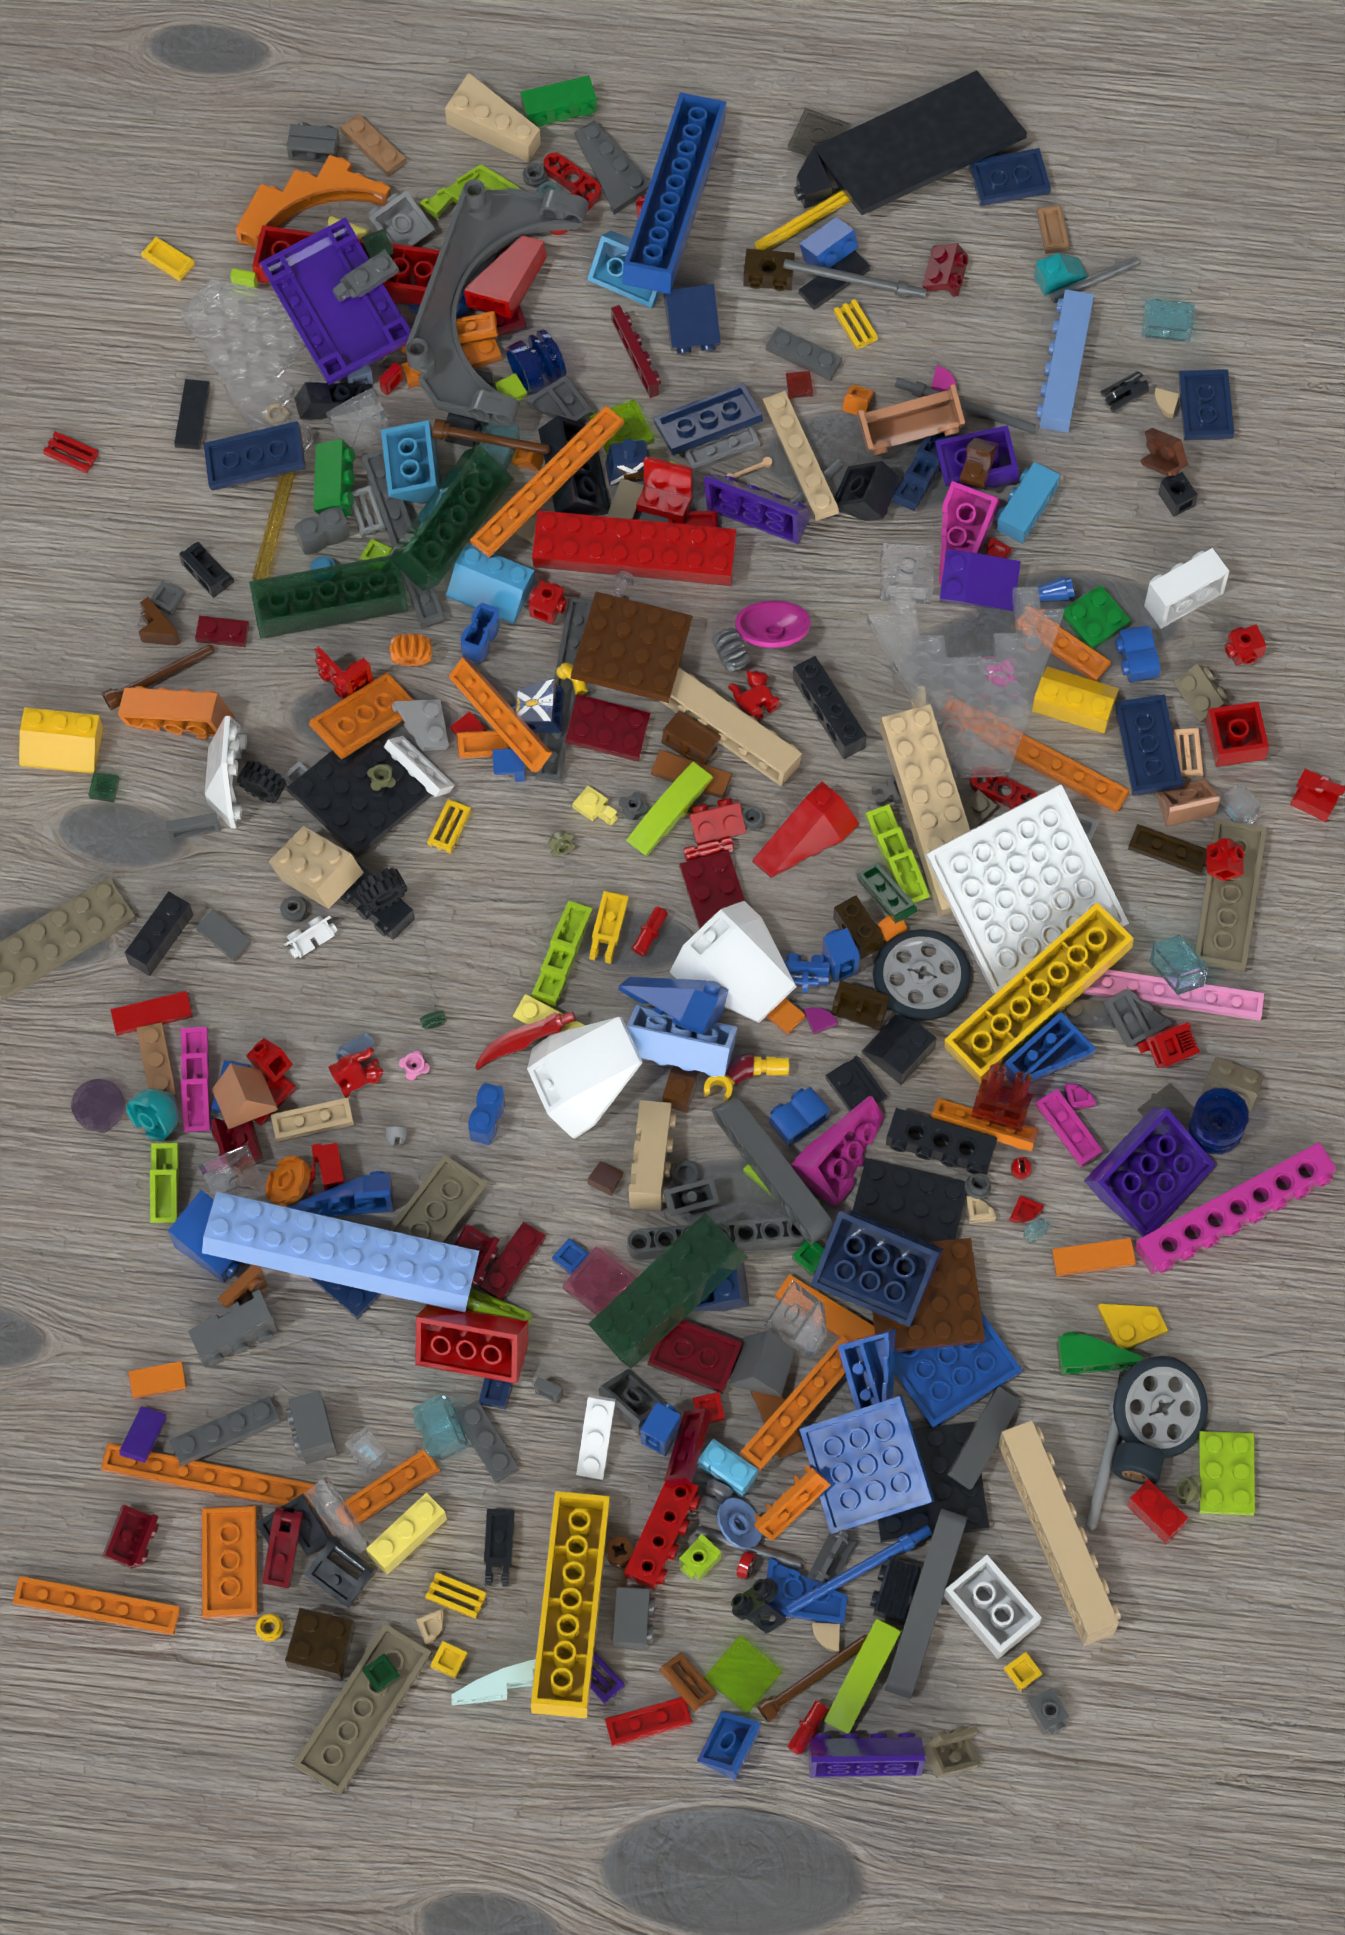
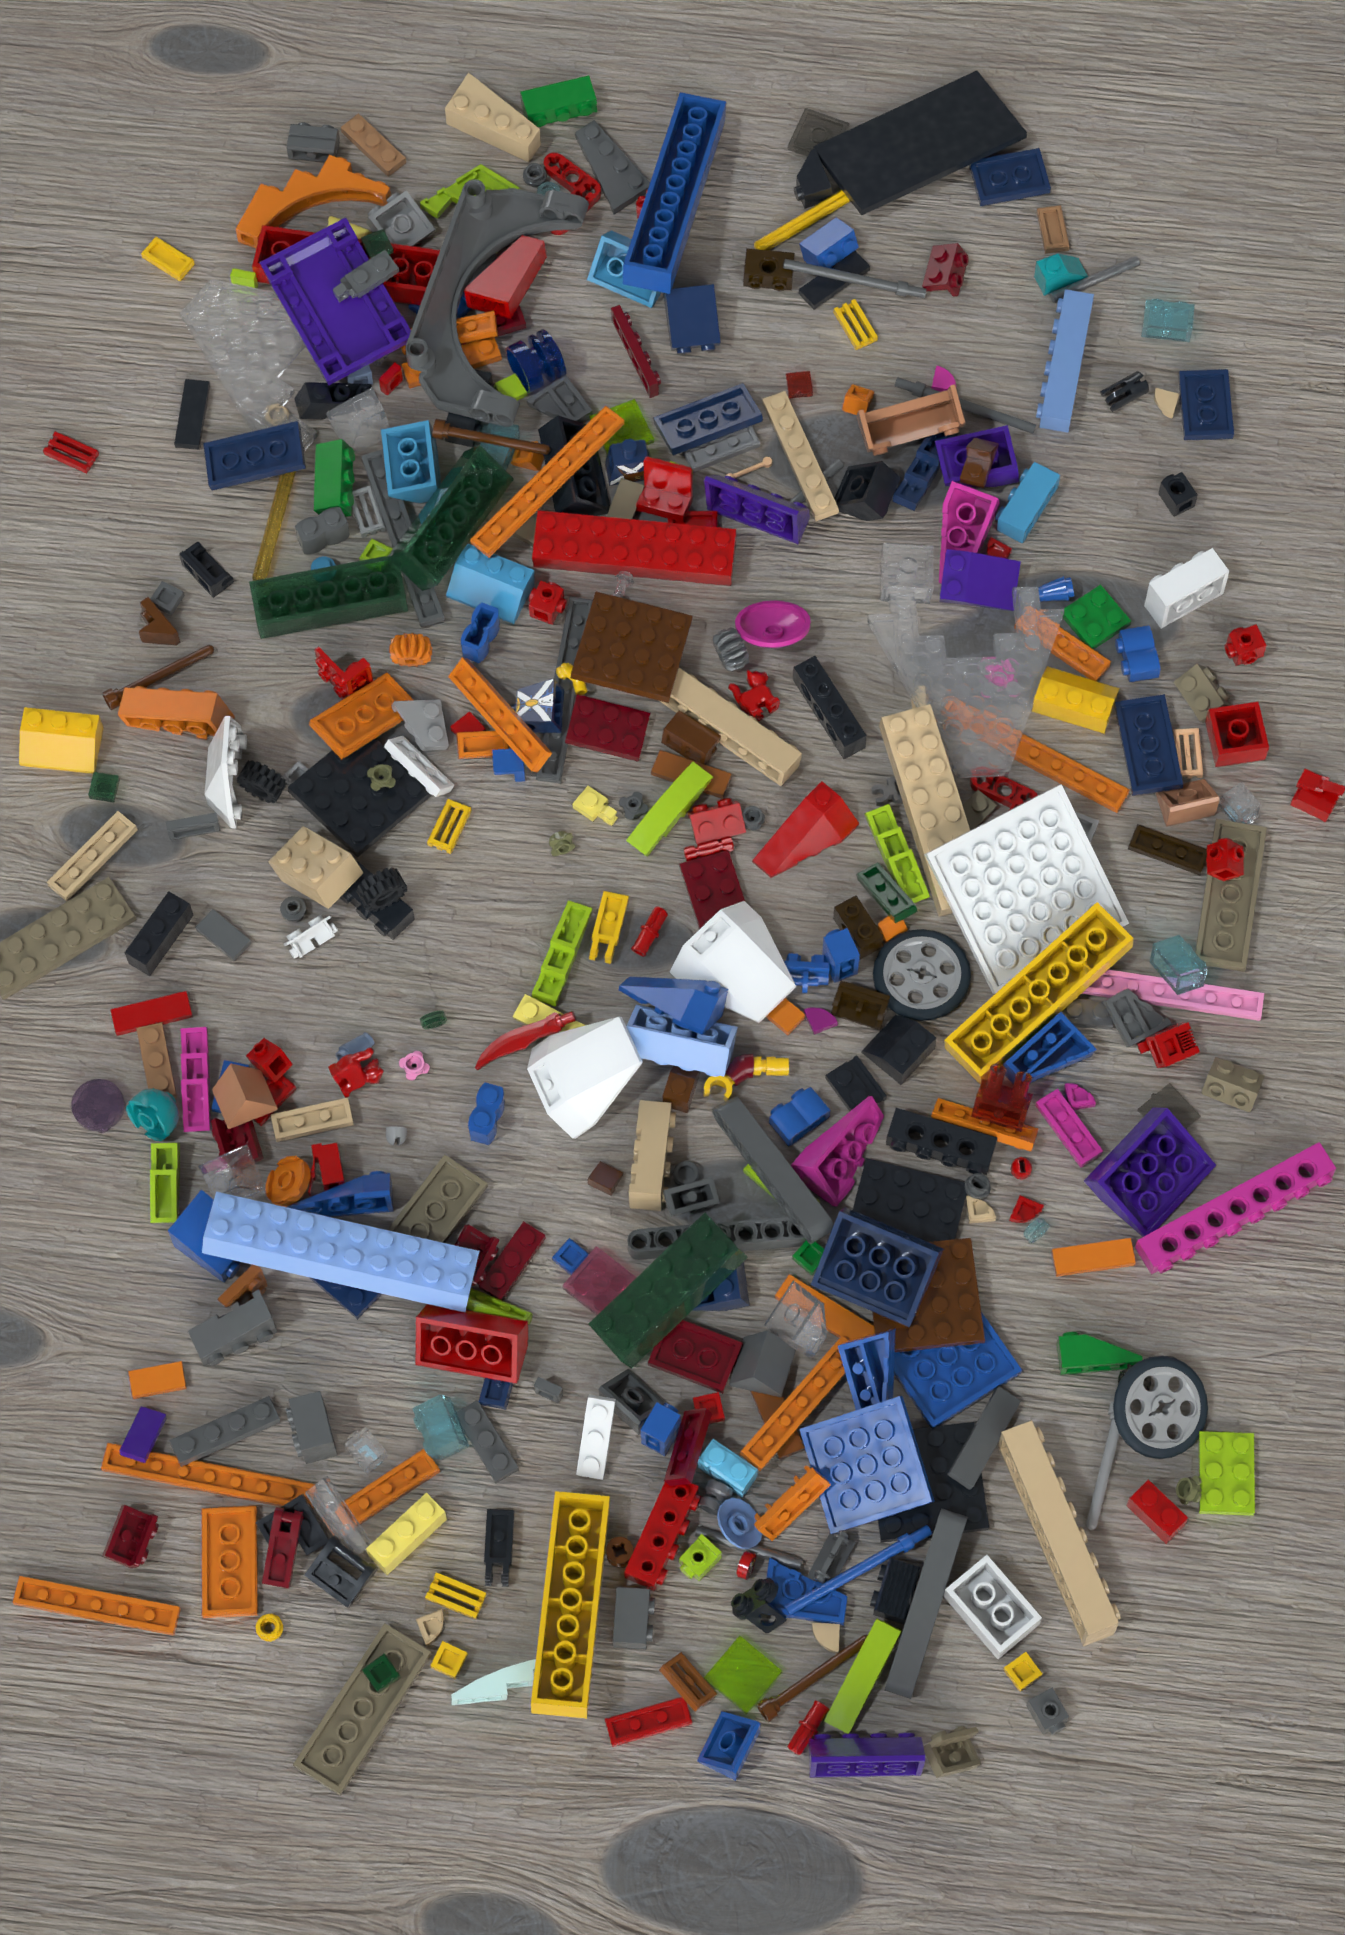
(92, 856): none -> tan plate
(222, 631): dark red plate -> none
(320, 1644): dark brown brick -> none
(611, 1692): dark purple tile -> none
(803, 353): dark grey plate -> none
(1132, 1324): yellow wing -> none
(1137, 1463): black wheel -> none
(1166, 453): copper bracket -> none
(1226, 1110): clear blue wheel -> none

